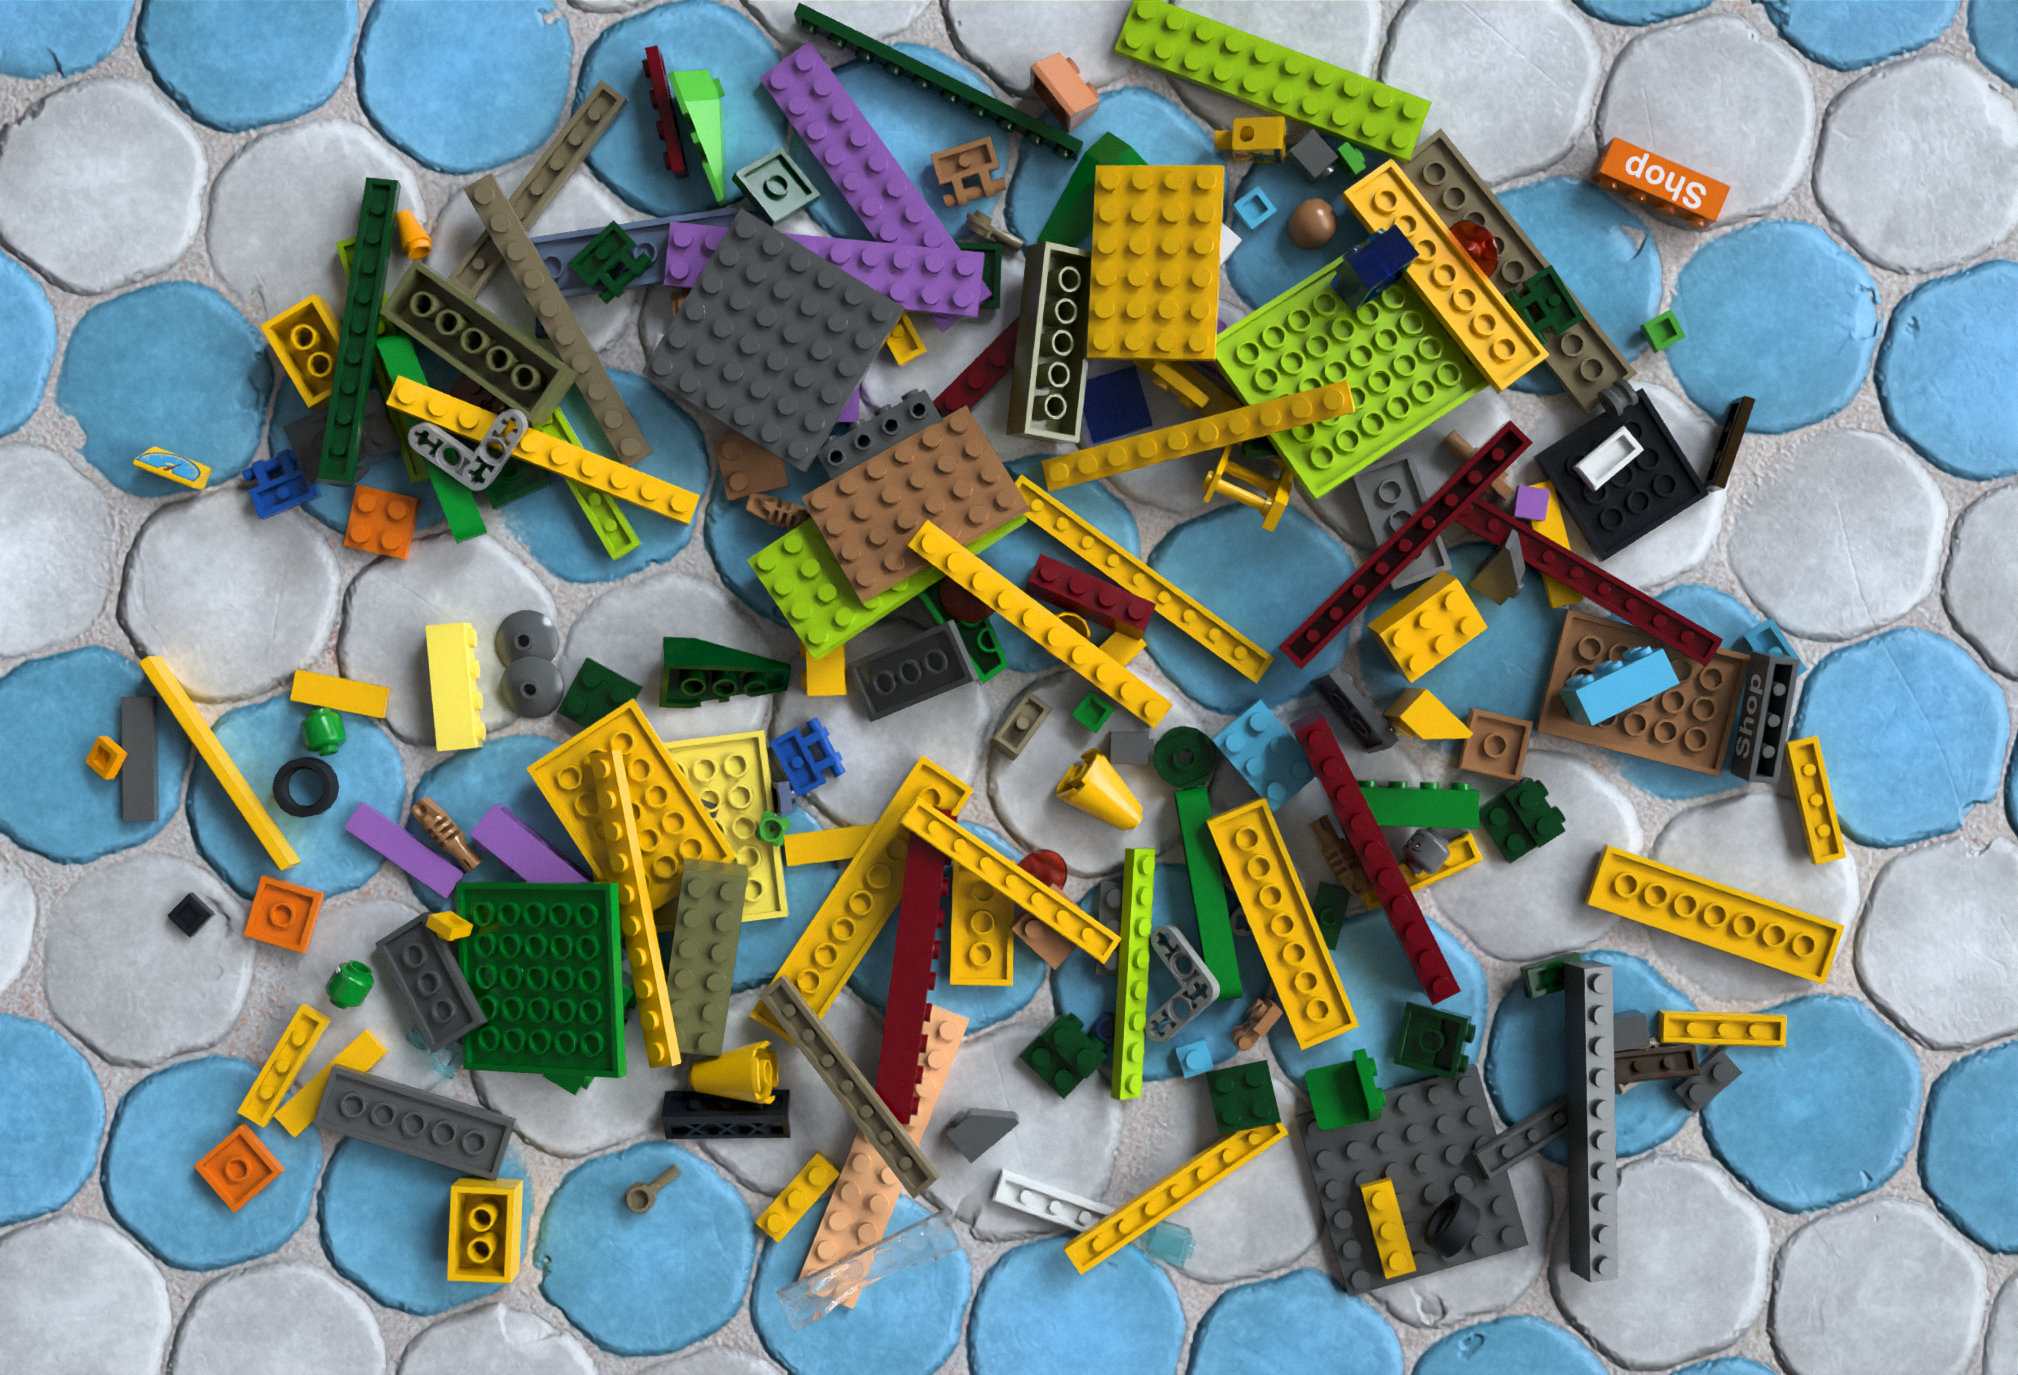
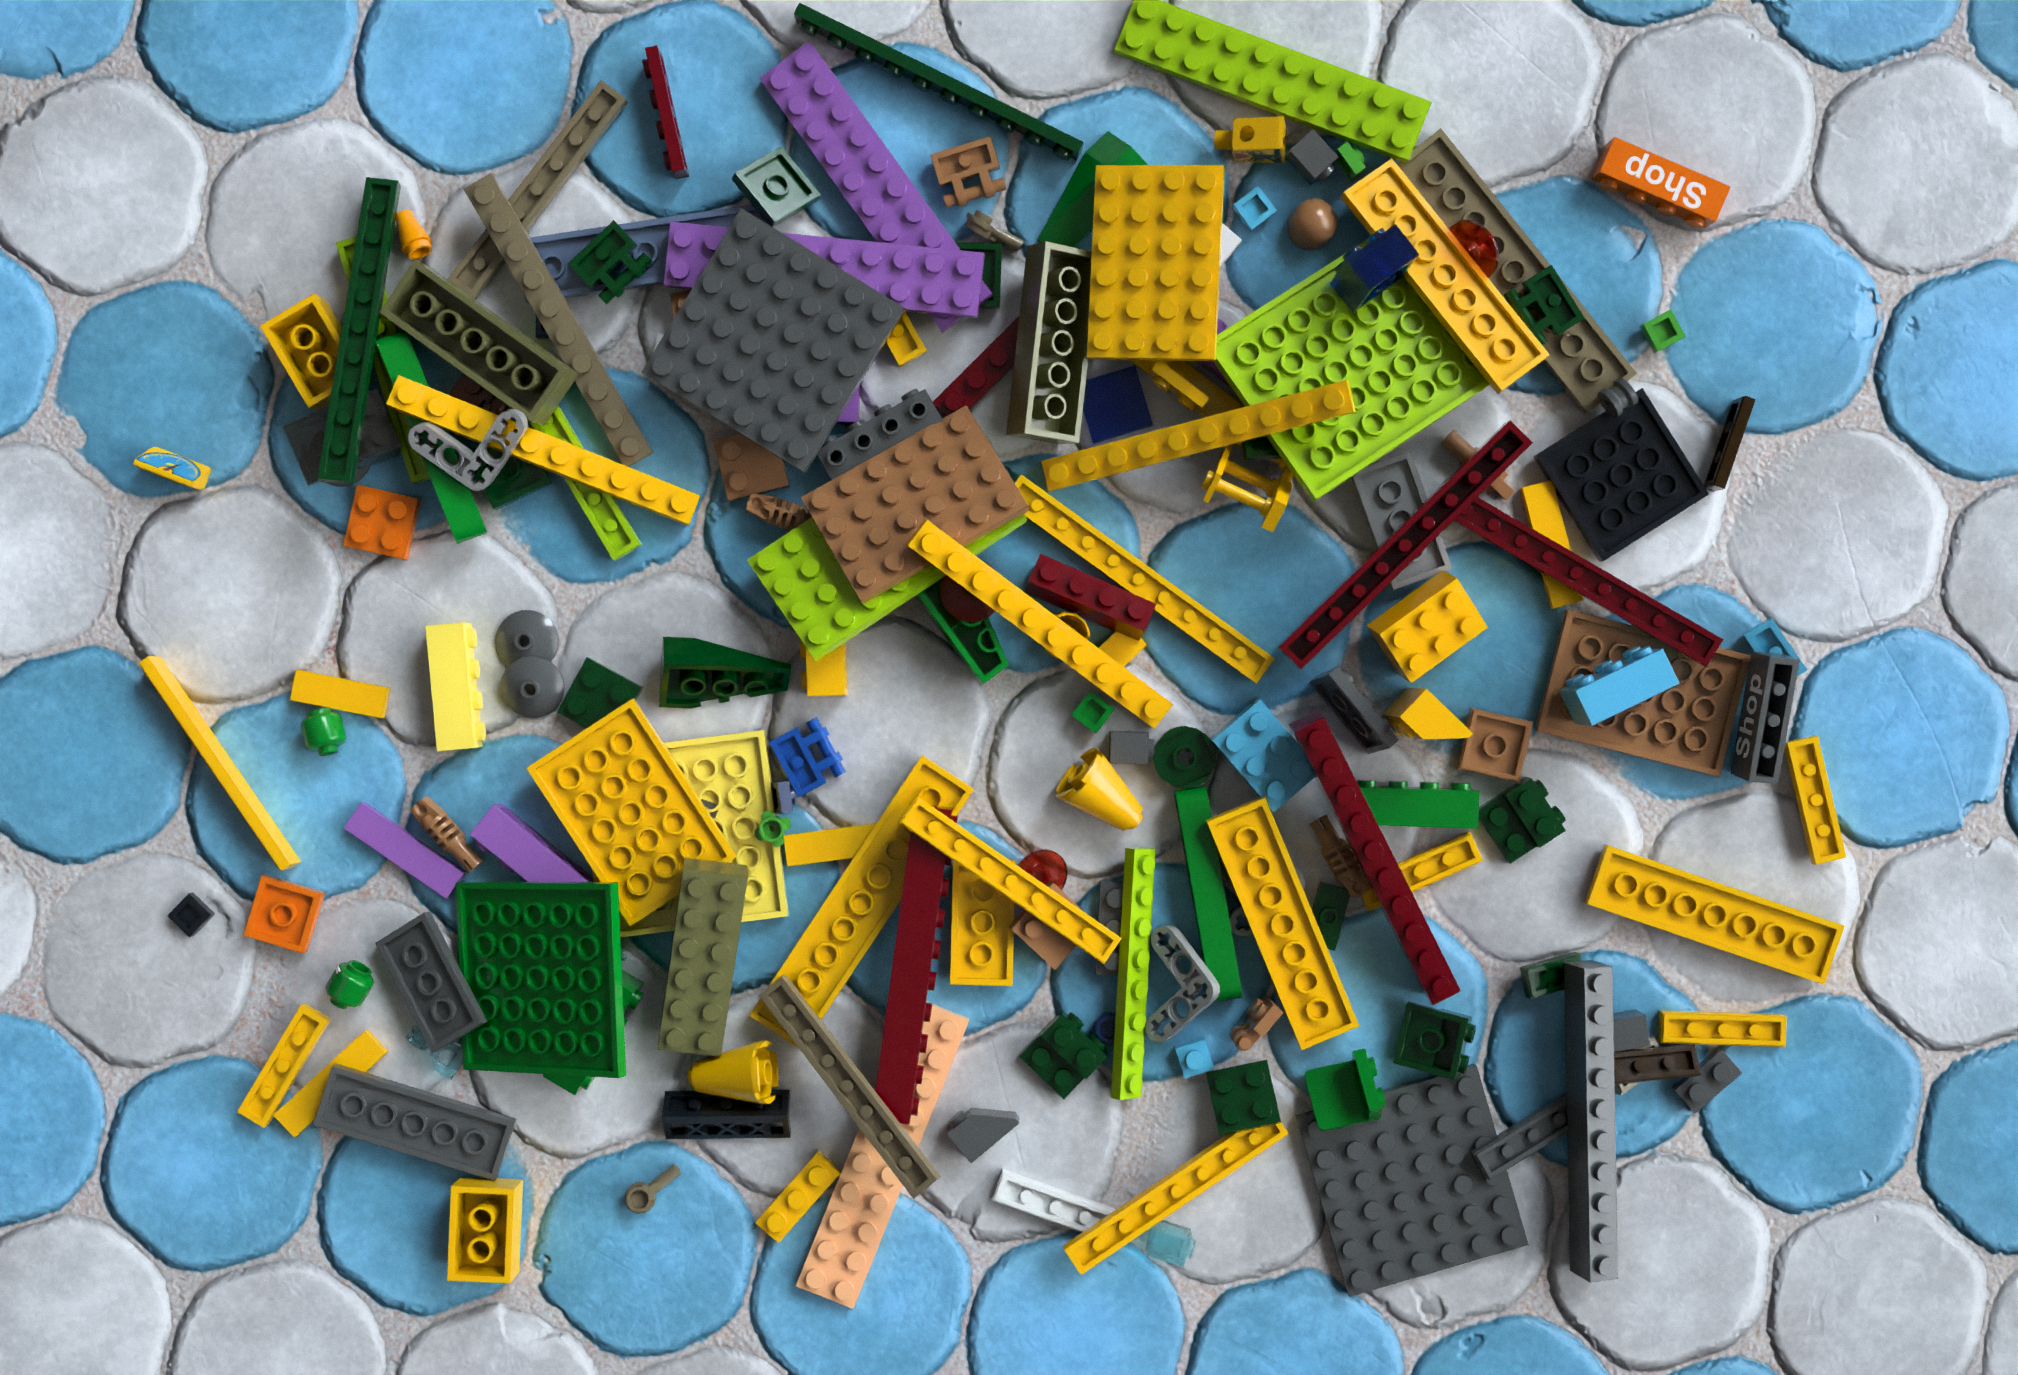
(106, 757): light orange tile -> none
(141, 762): dark grey tile -> none
(239, 1167): orange plate -> none
(280, 493): blue plate -> none
(282, 793): black tyre -> none
(449, 925): yellow plate -> none
(635, 909): yellow plate -> none
(703, 110): wedge -> none
(825, 1289): clear arch -> none
(912, 671): dark grey plate -> none
(1020, 725): dark tan slope -> none
(1063, 90): nougat slope -> none
(1387, 1228): yellow plate -> none
(1425, 851): dark grey head -> none
(1452, 1225): black tyre -> none
(1501, 571): dark grey slope -> none
(1530, 503): medium lavender tile -> none
(1608, 458): white tile -> none

